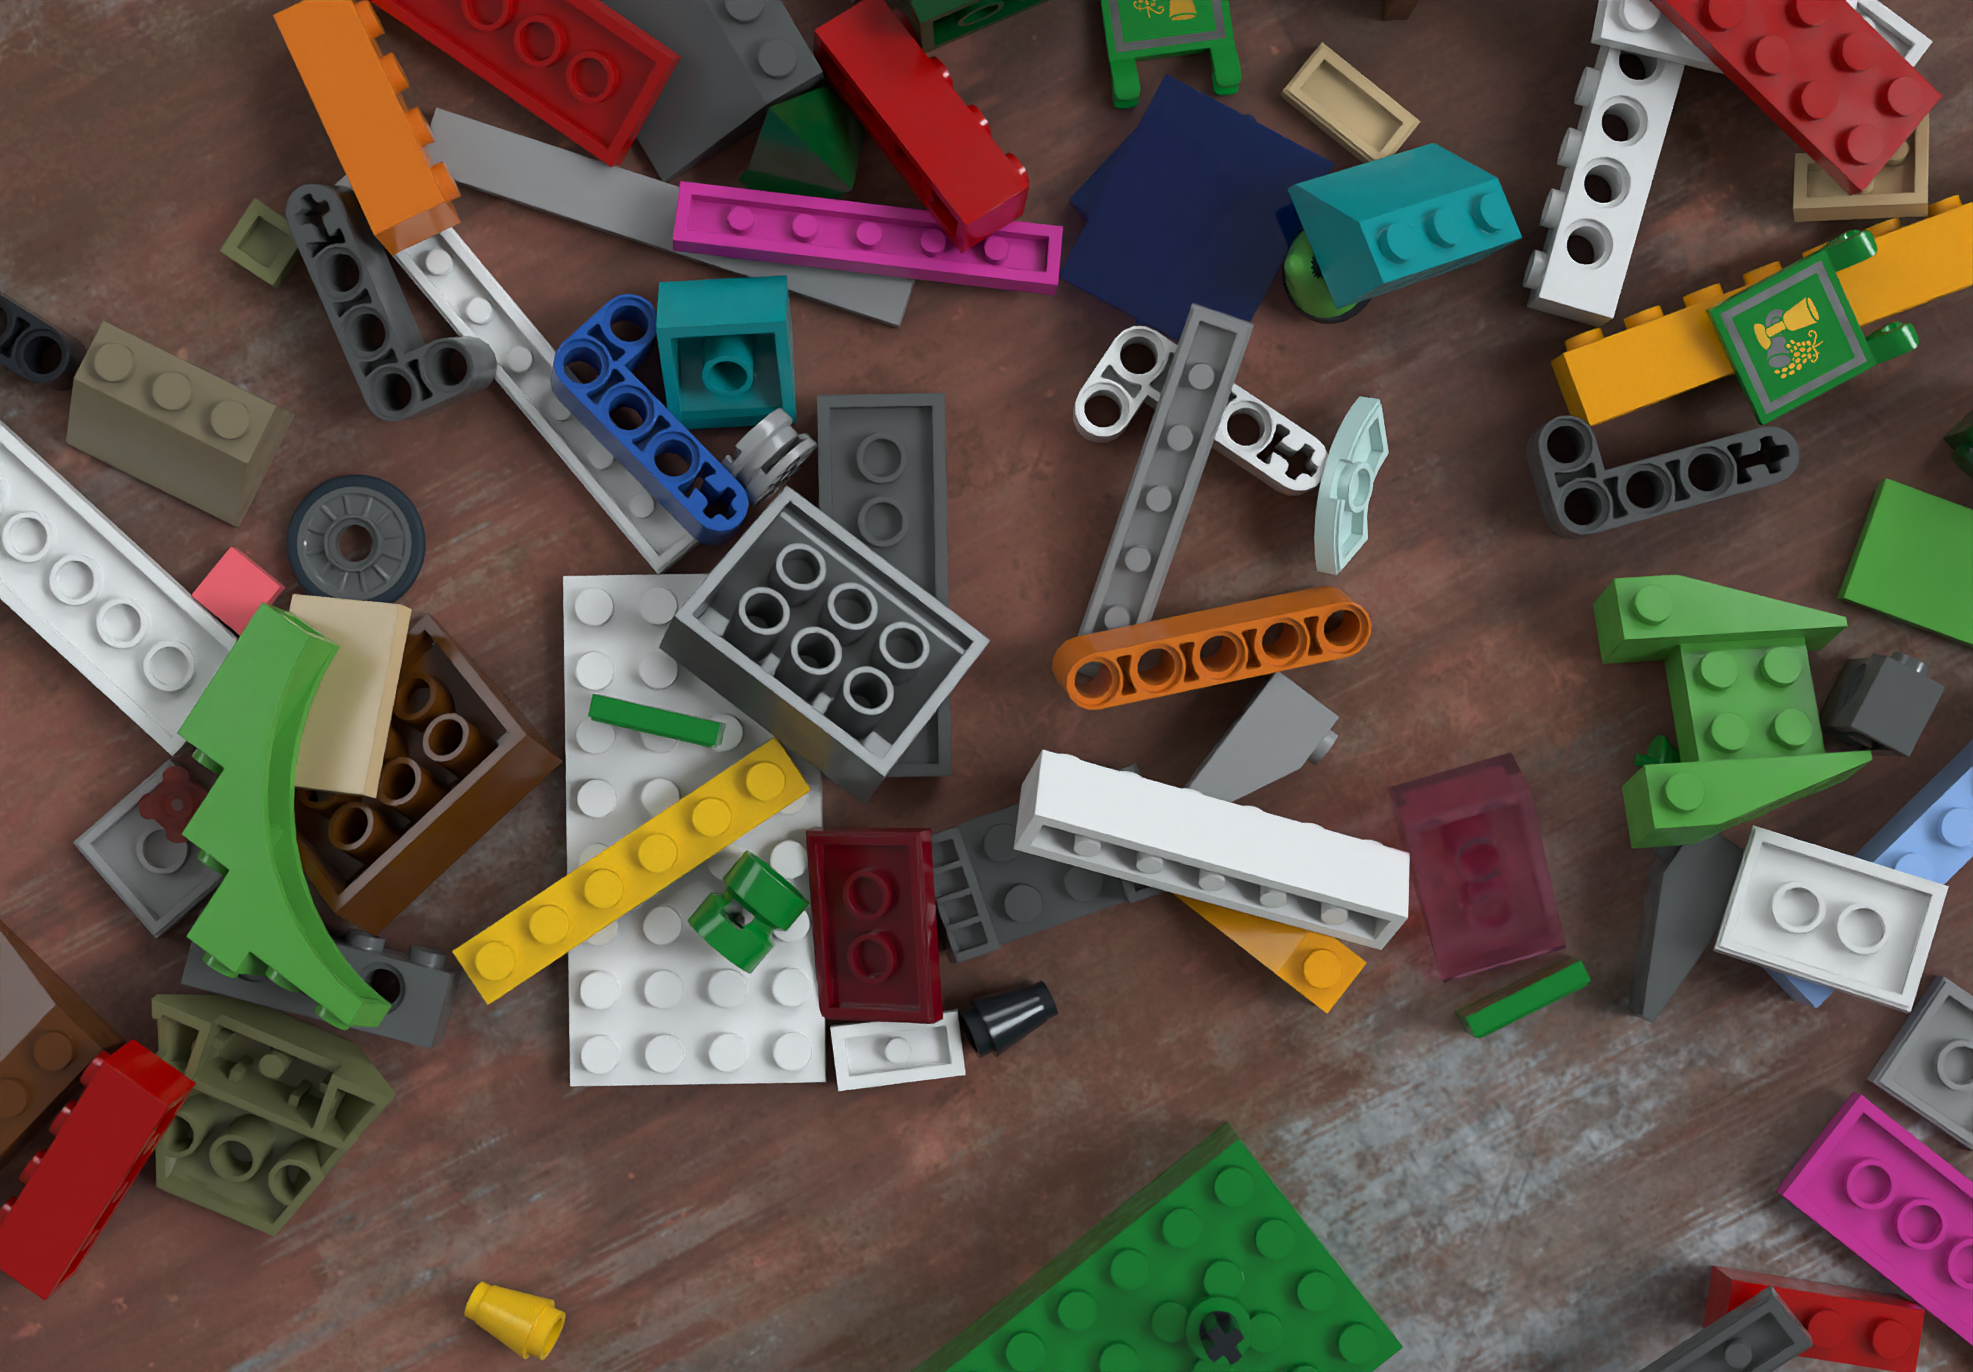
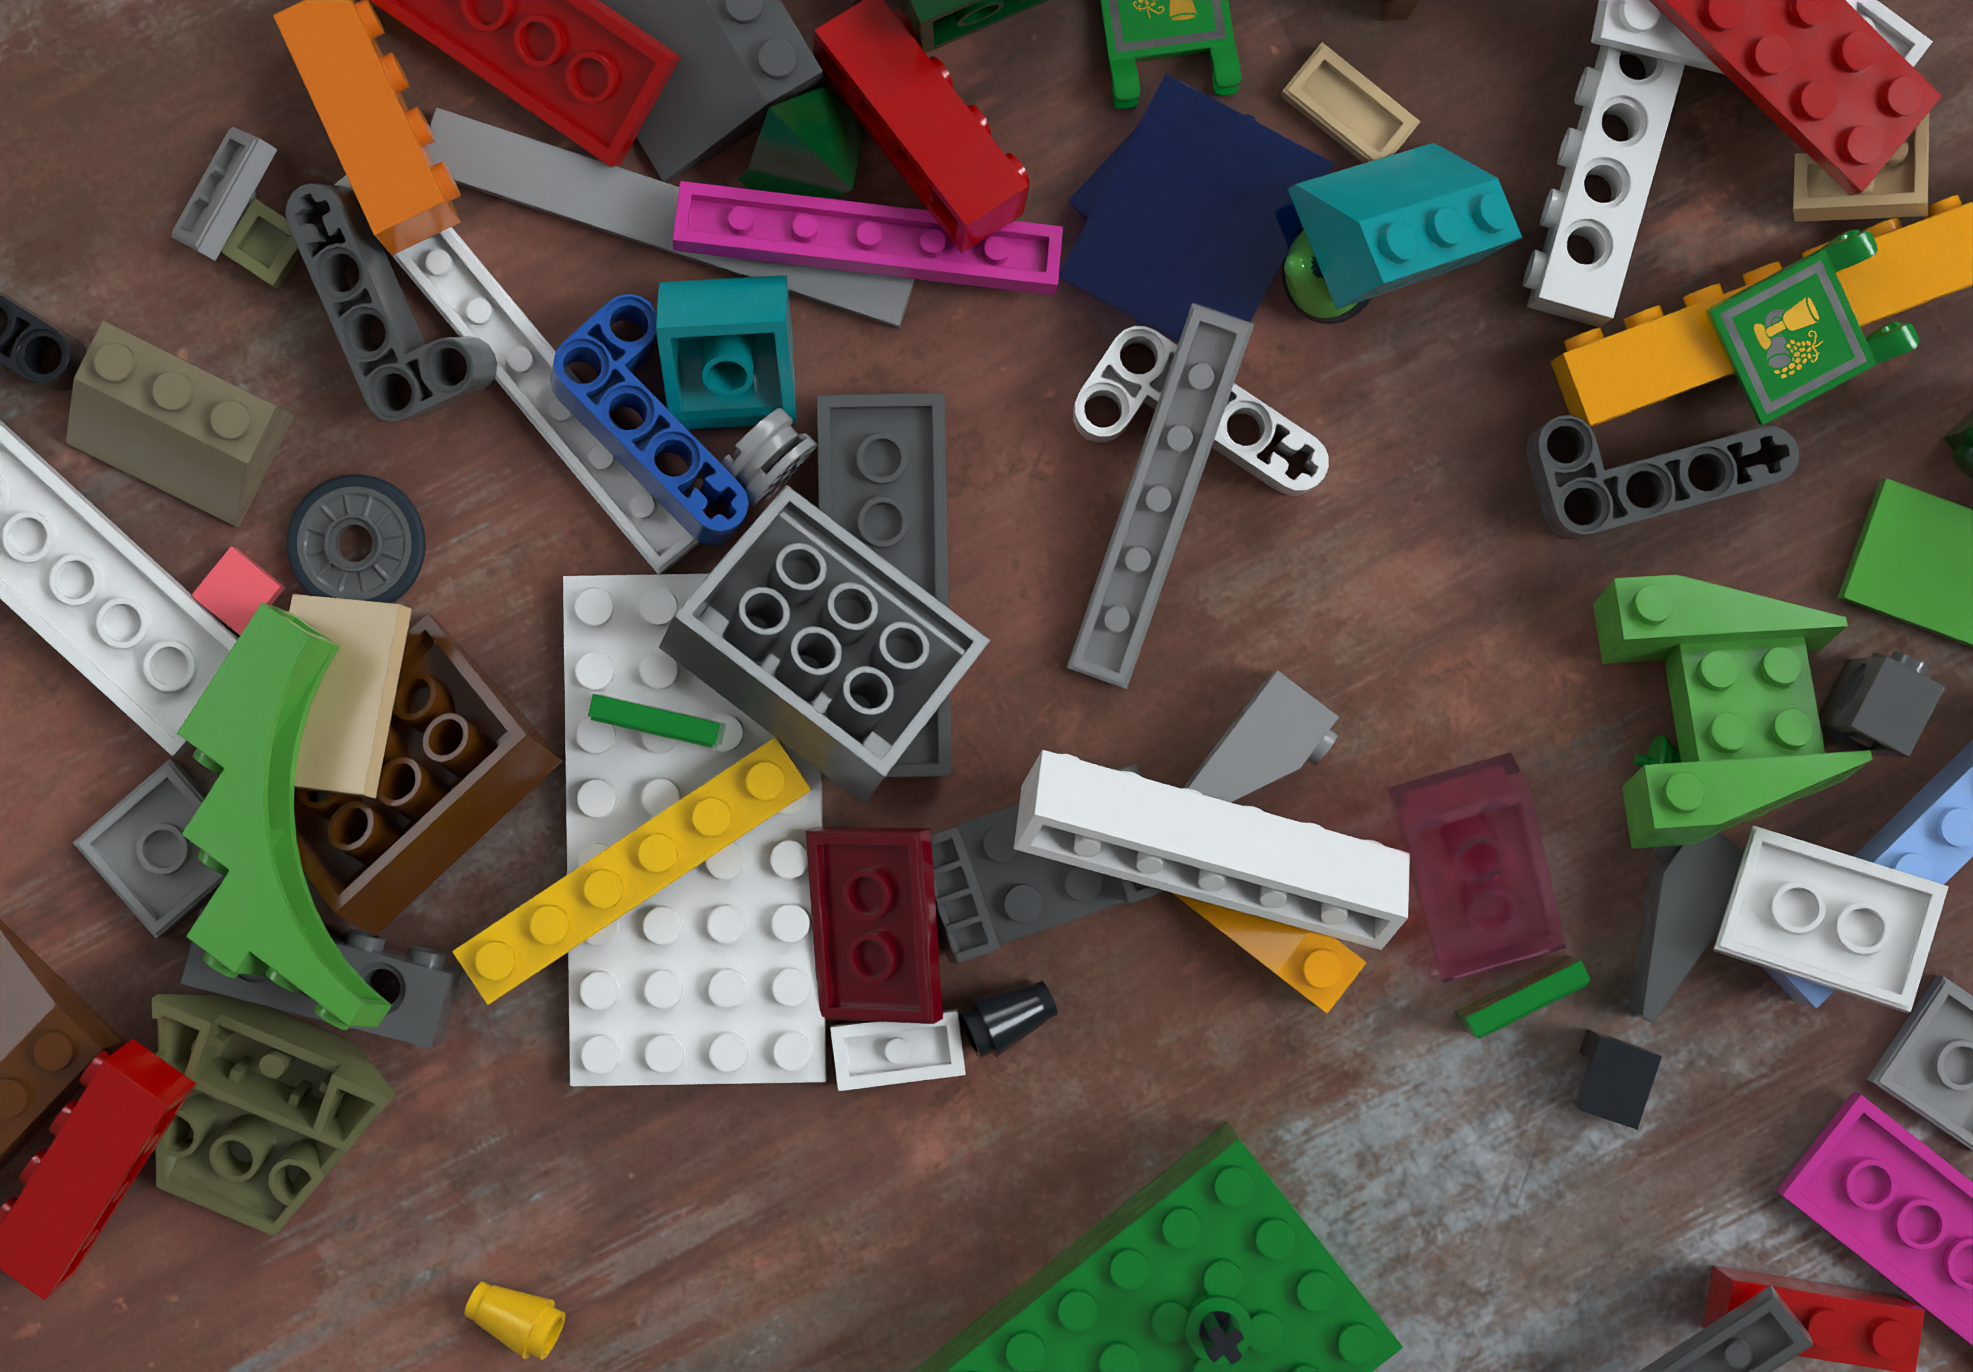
(159, 804): clear red plate -> none
(223, 193): none -> light grey plate
(761, 892): green wheel -> none
(1237, 659): orange beam -> none
(1348, 485): light aqua tile -> none
(1616, 1079): none -> black panel

